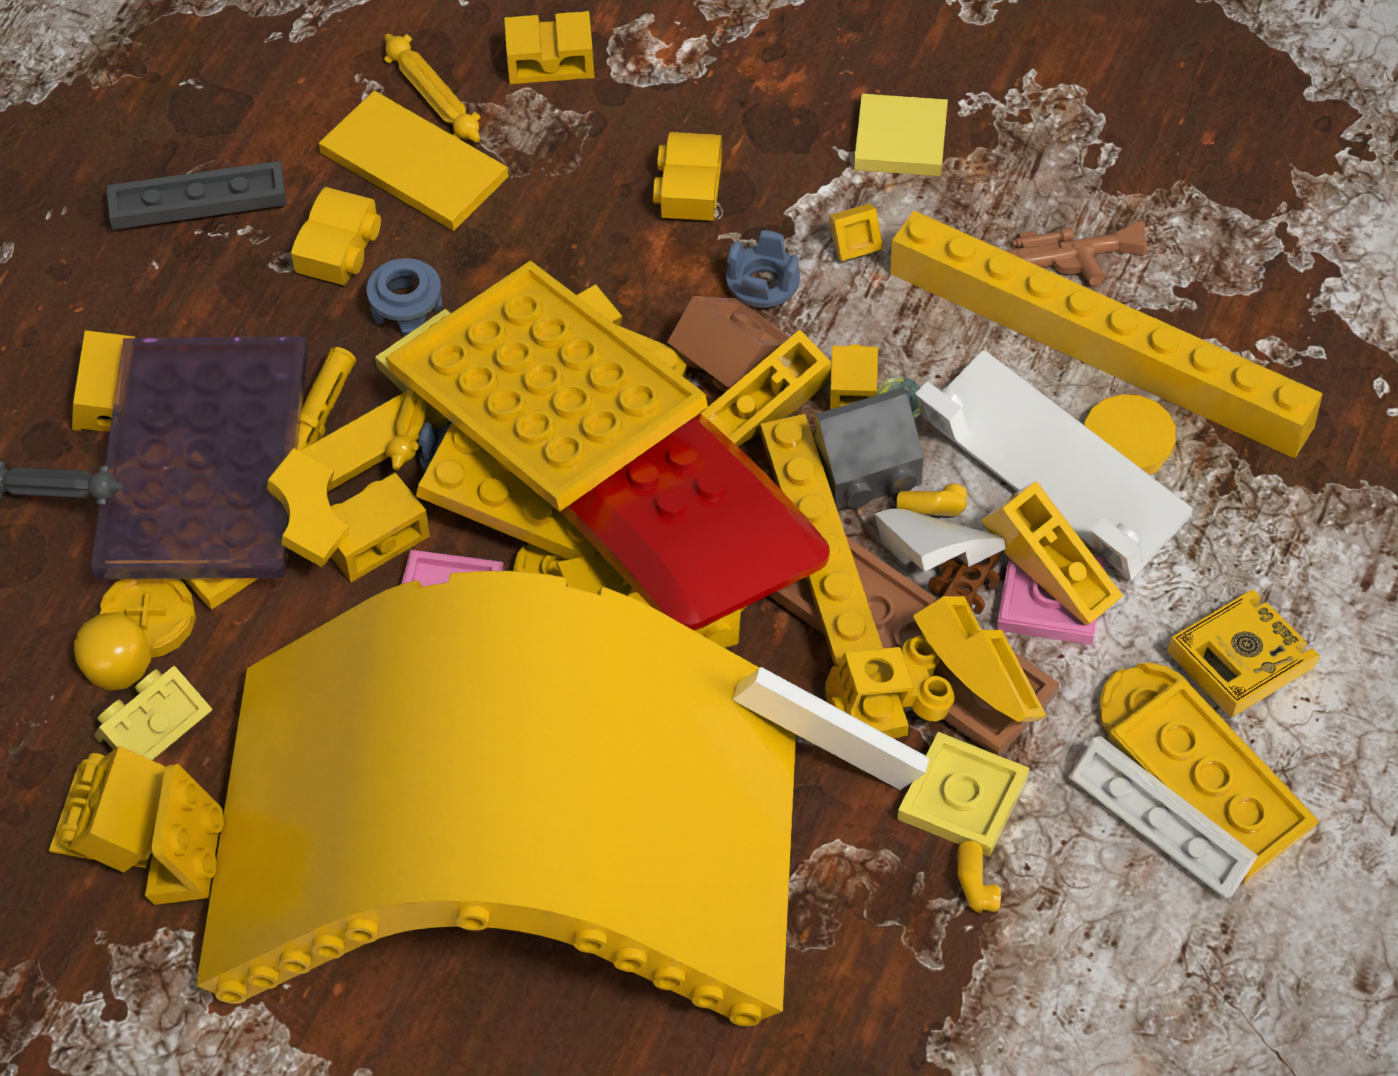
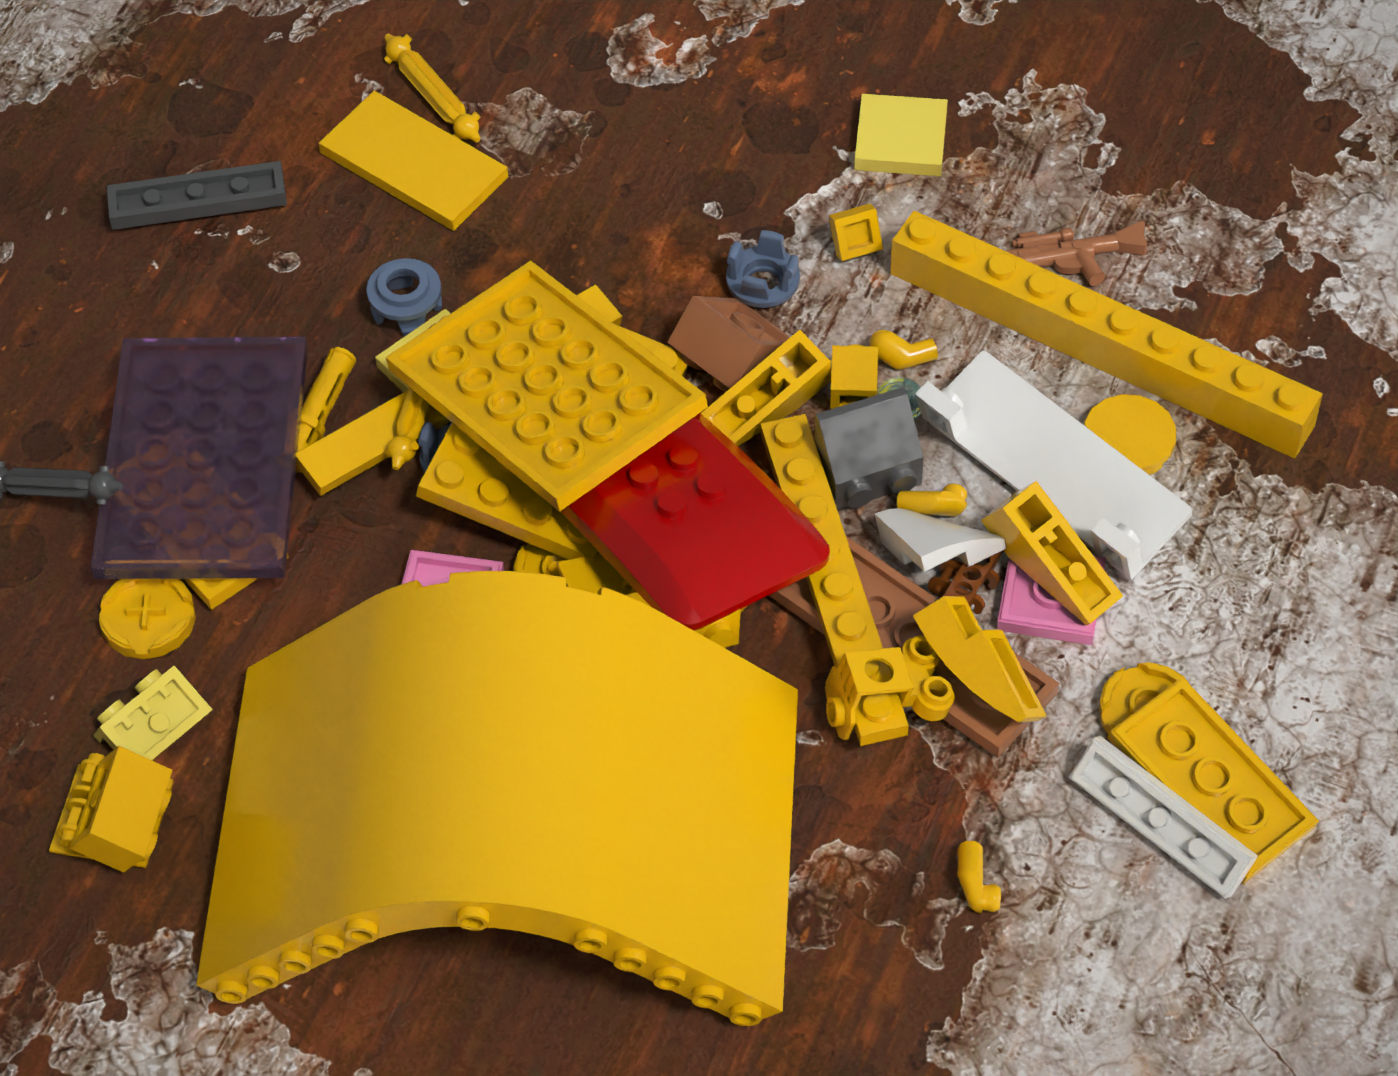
(97, 380): yellow hinge -> none
(112, 651): yellow hair -> none
(183, 840): yellow bracket -> none
(302, 489): yellow tile -> none
(335, 236): yellow brick -> none
(381, 524): yellow brick -> none
(549, 49): yellow brick -> none
(689, 176): yellow brick -> none
(830, 728): tile -> none
(900, 353): none -> yellow arm
(964, 793): light yellow tile -> none
(1252, 644): yellow container -> none

